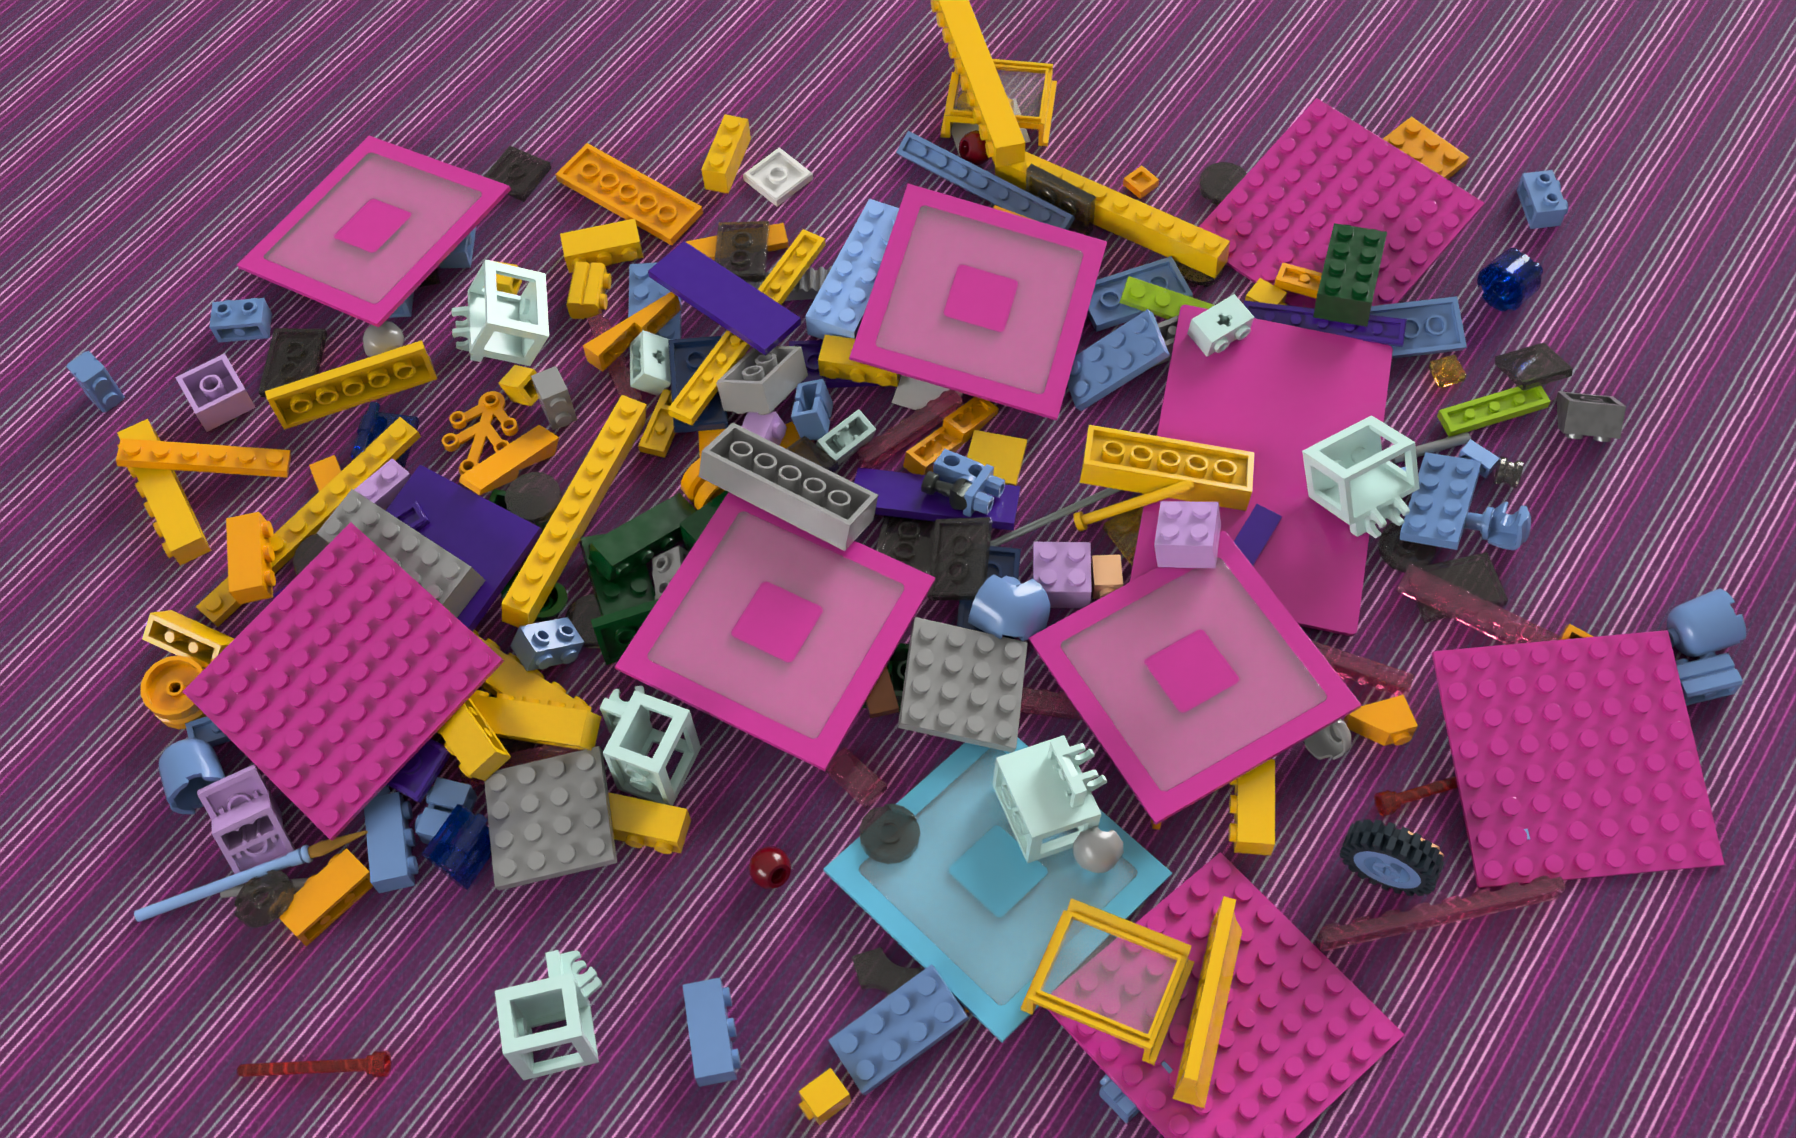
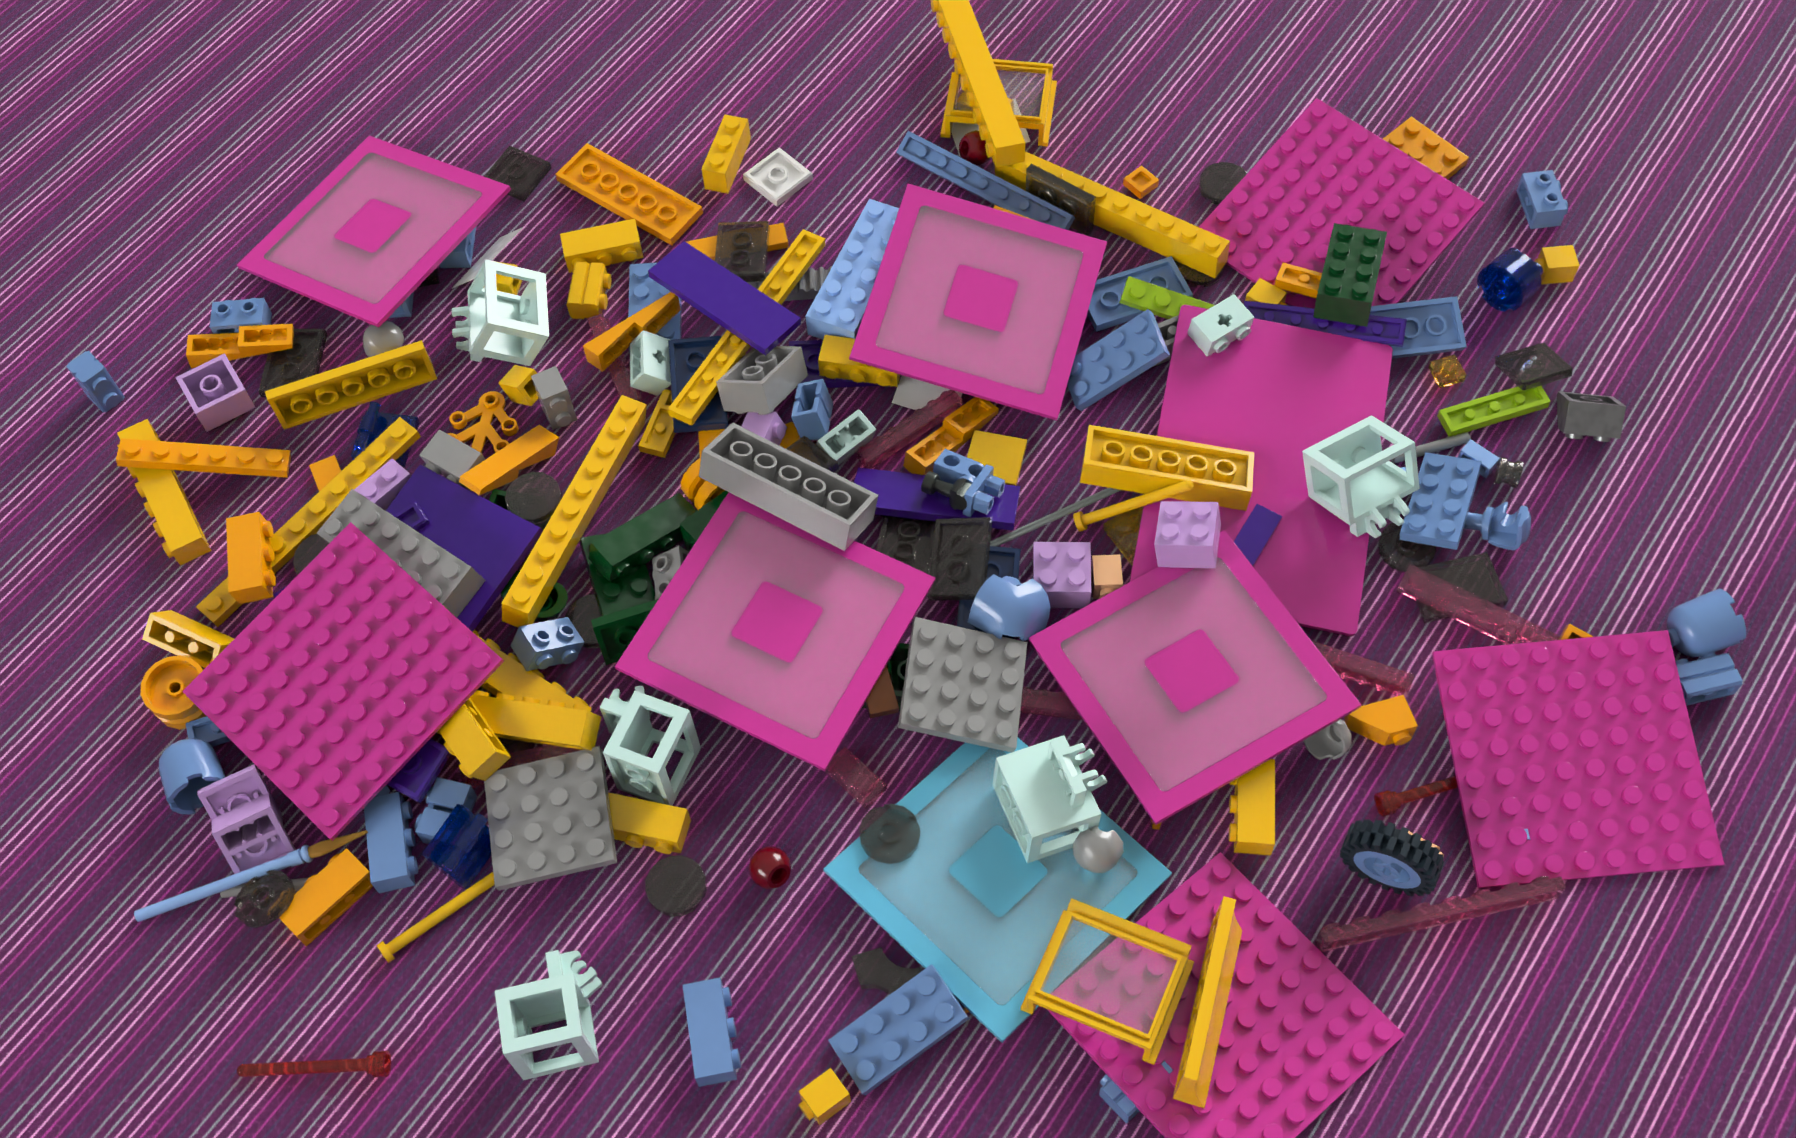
(248, 342): none -> light orange slope
(436, 917): none -> yellow bar
(450, 457): none -> light grey brick
(490, 254): none -> white sticker
(676, 885): none -> clear smoke tile
(1558, 264): none -> yellow brick

